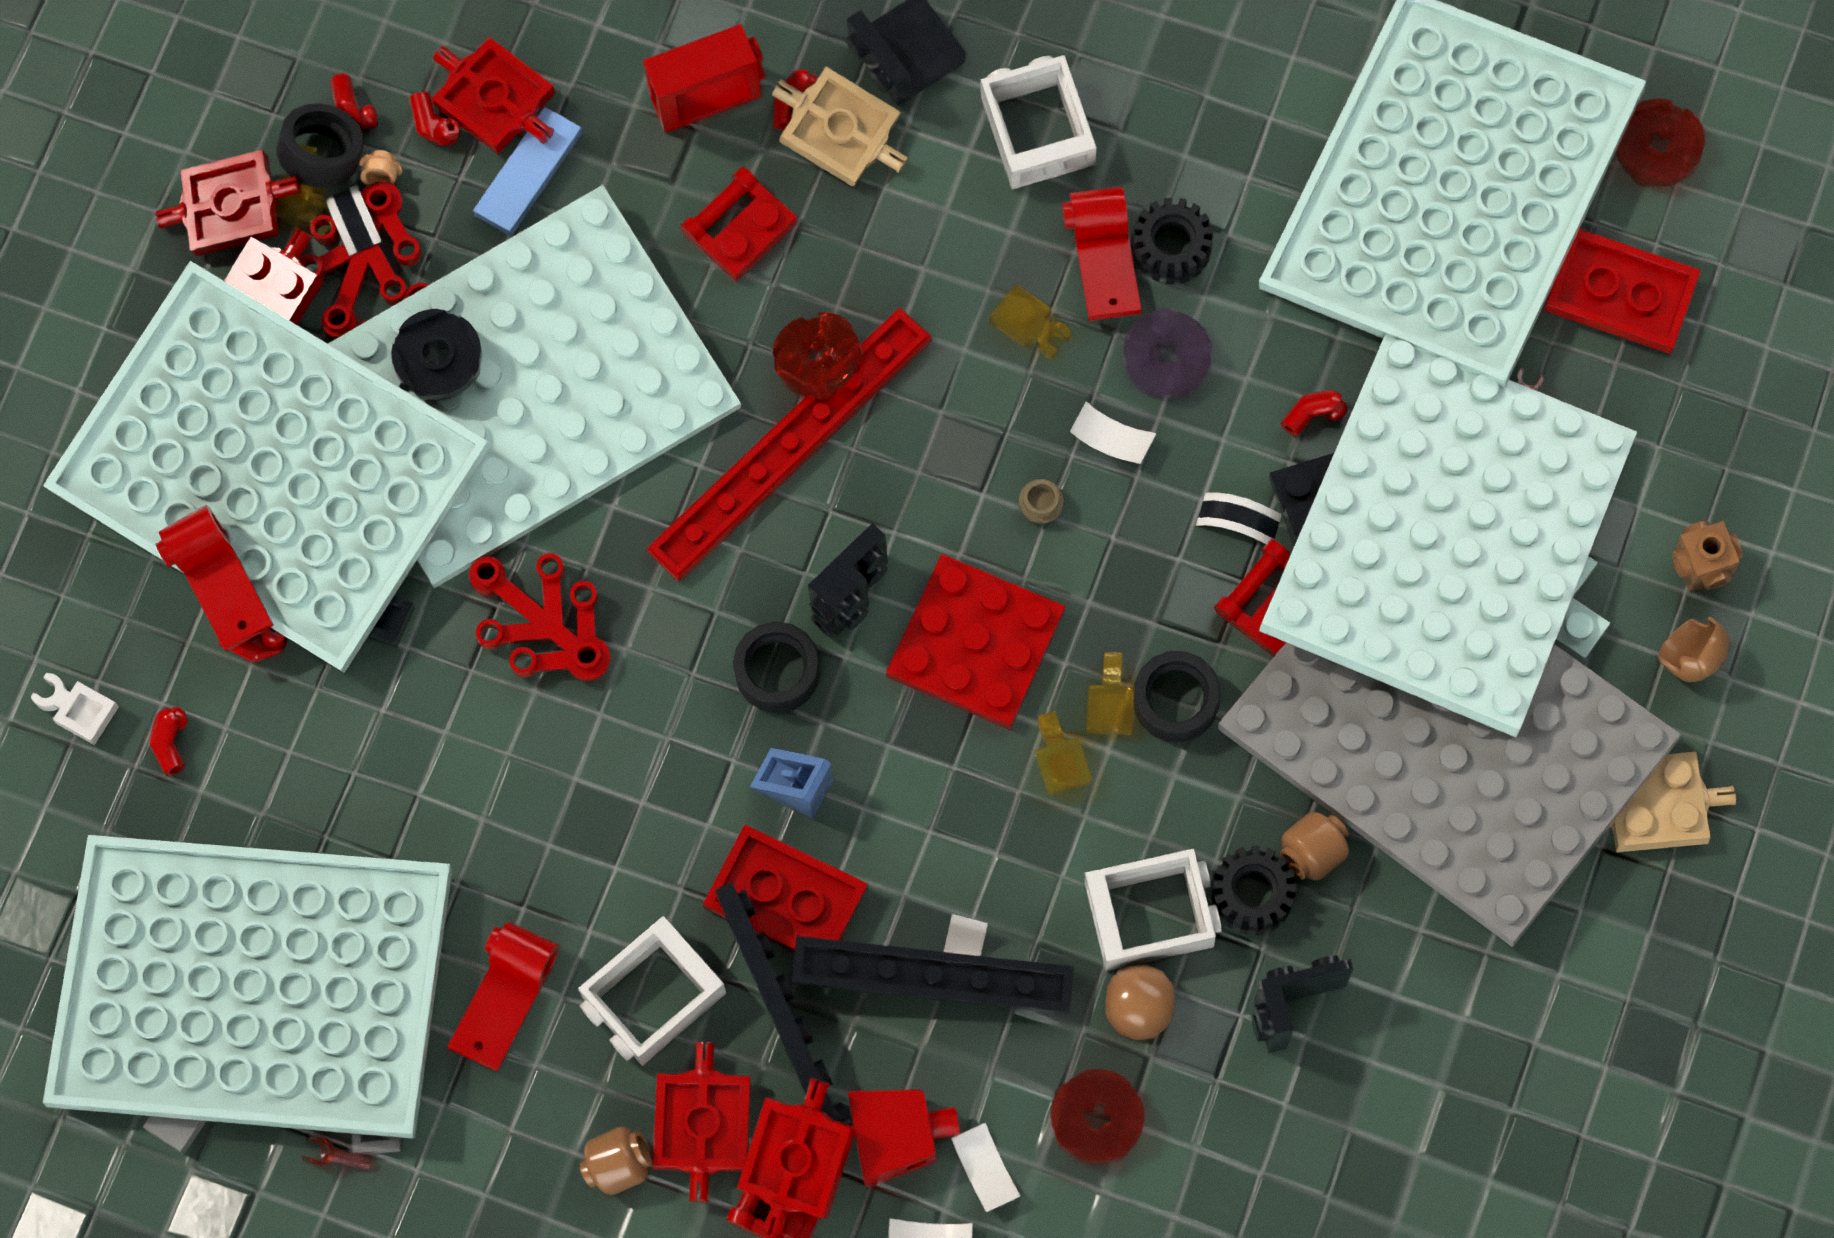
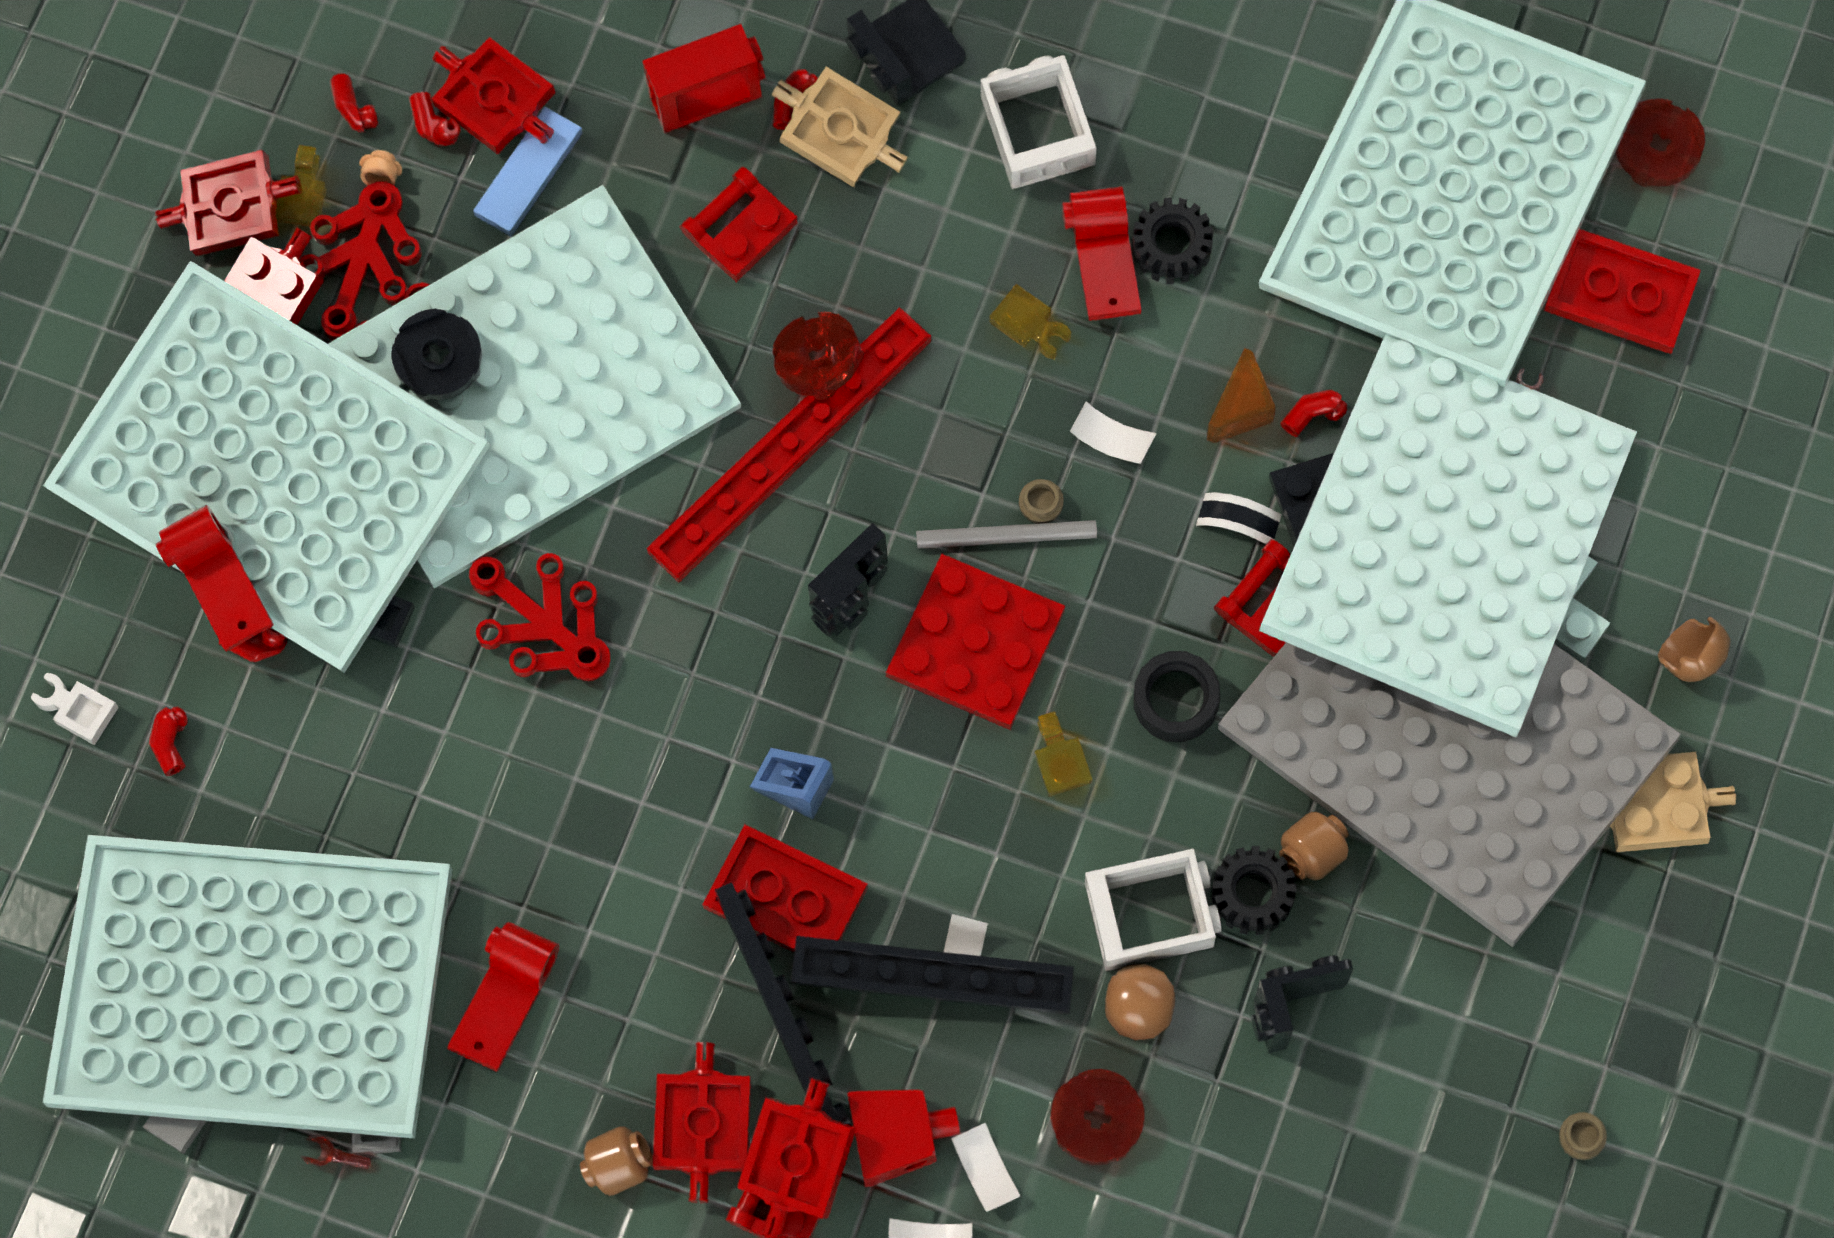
(326, 121): black tyre -> none
(353, 220): sticker -> none
(661, 935): white window -> none
(768, 634): black tyre -> none
(1006, 534): none -> light grey bar
(1110, 703): clear yellow plate -> none
(1167, 329): clear purple plate -> none
(1244, 403): none -> clear orange slope
(1582, 1136): none -> dark tan plate
(1700, 567): medium nougat brick -> none

